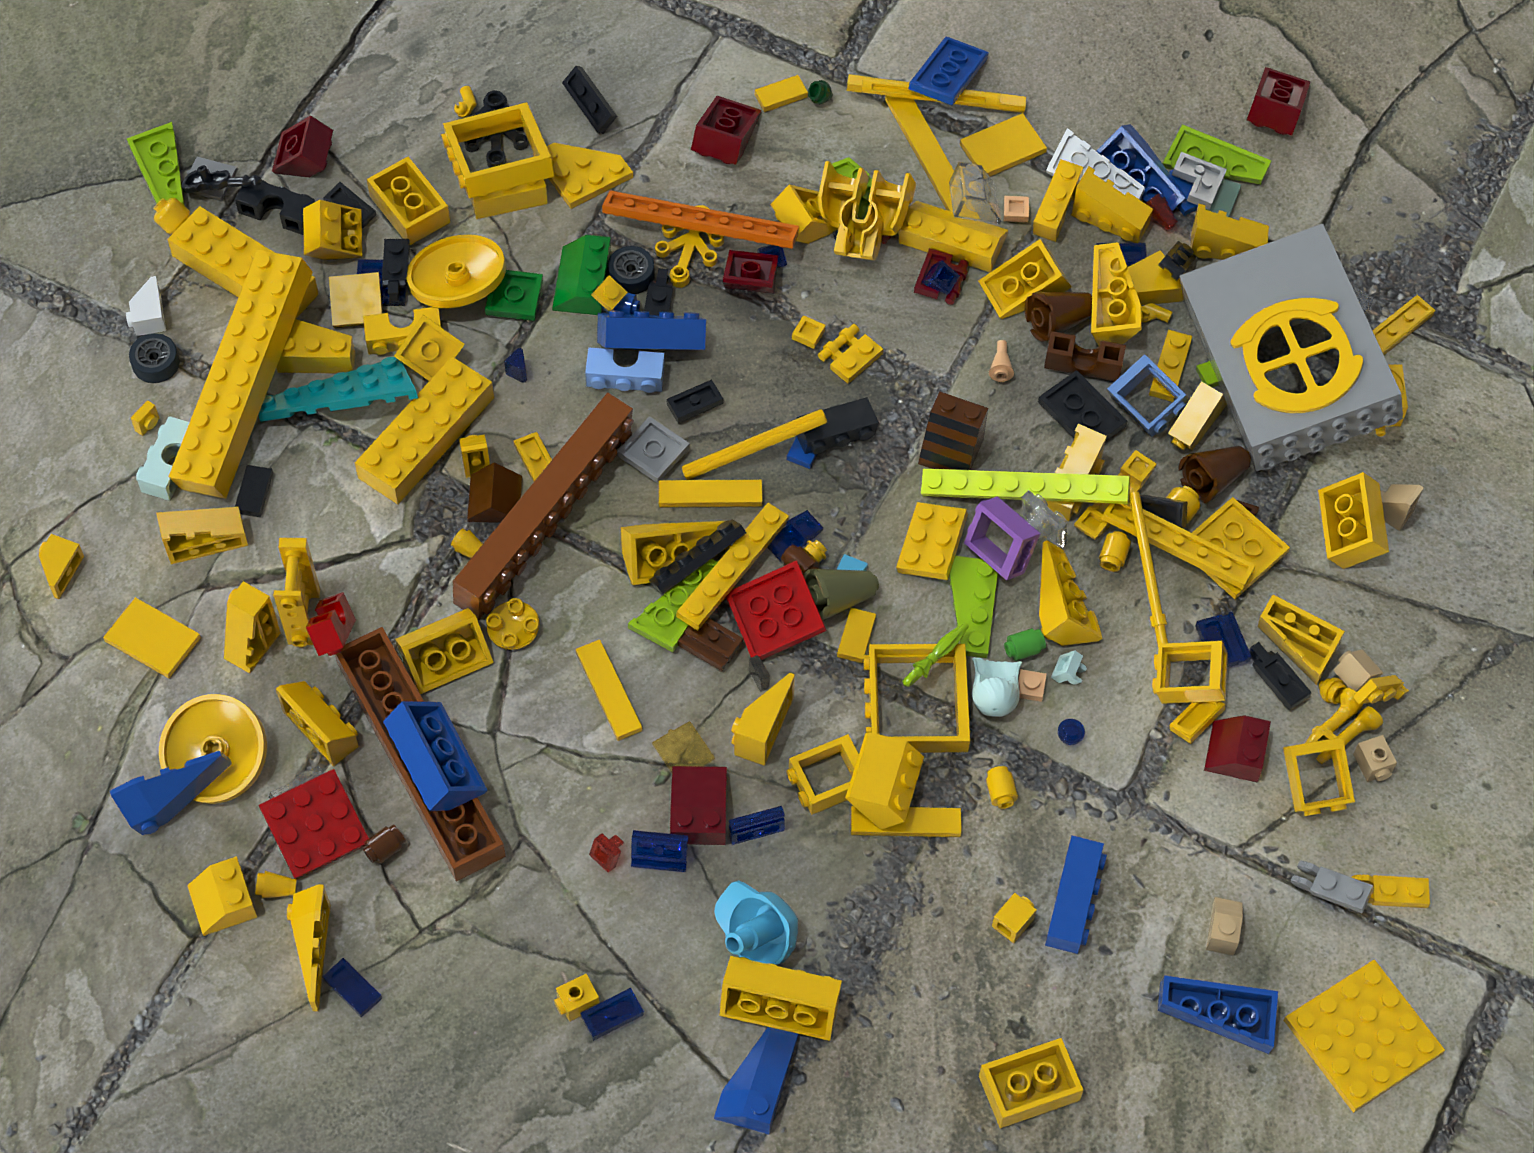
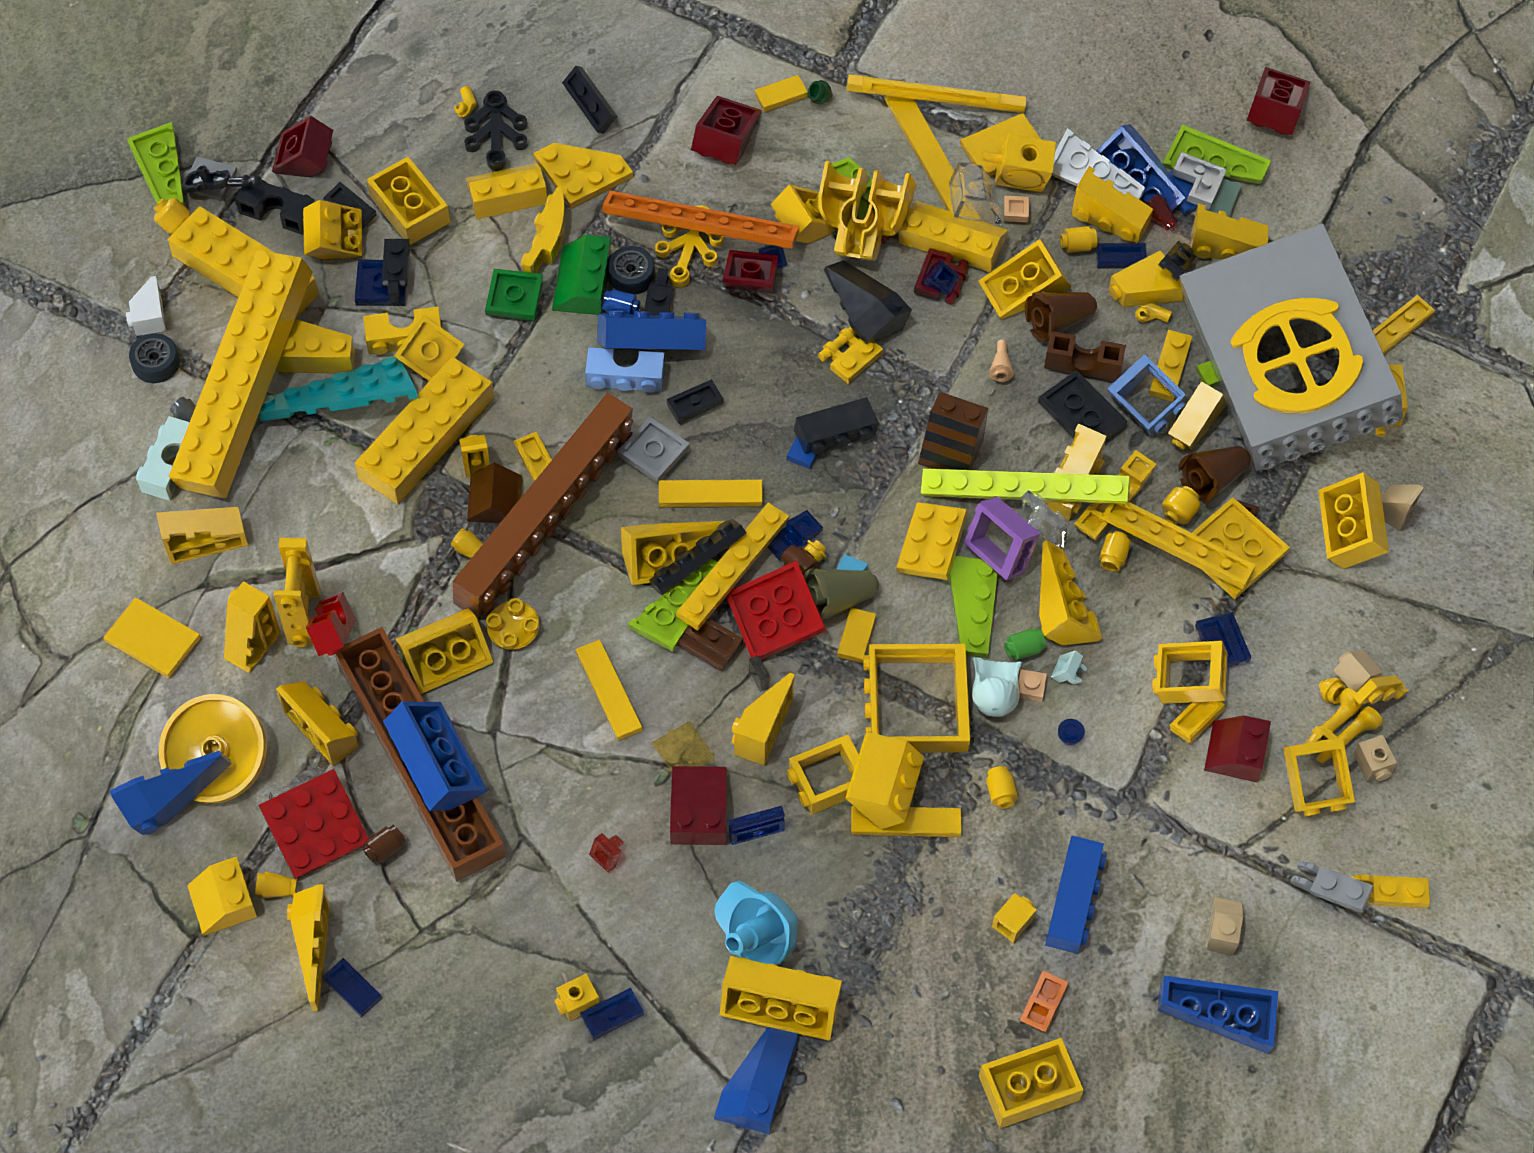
(59, 561): yellow slope -> none
(145, 418): yellow plate -> none
(183, 409): none -> dark grey cone
(254, 490): black tile -> none
(354, 297): yellow tile -> none
(456, 271): yellow dish -> none
(504, 175): yellow window -> none
(515, 366): clear blue slope -> none
(550, 234): none -> yellow slope
(609, 293): yellow plate -> none
(659, 851): clear blue plate -> none
(754, 444): yellow axle -> none
(808, 332): yellow plate -> none
(871, 306): none -> black wedge
(943, 647): lime piece -> none
(948, 70): blue tile -> none
(1023, 162): none -> yellow piece
(1044, 1001): none -> orange slope
(1056, 200): yellow arch -> none
(1078, 239): none -> yellow brick
(1114, 297): yellow wedge -> none
(1157, 619): yellow bar -> none
(1168, 509): black tile -> none
(1279, 676): black hinge -> none
(1301, 636): yellow wedge -> none
(1364, 1035): yellow plate -> none

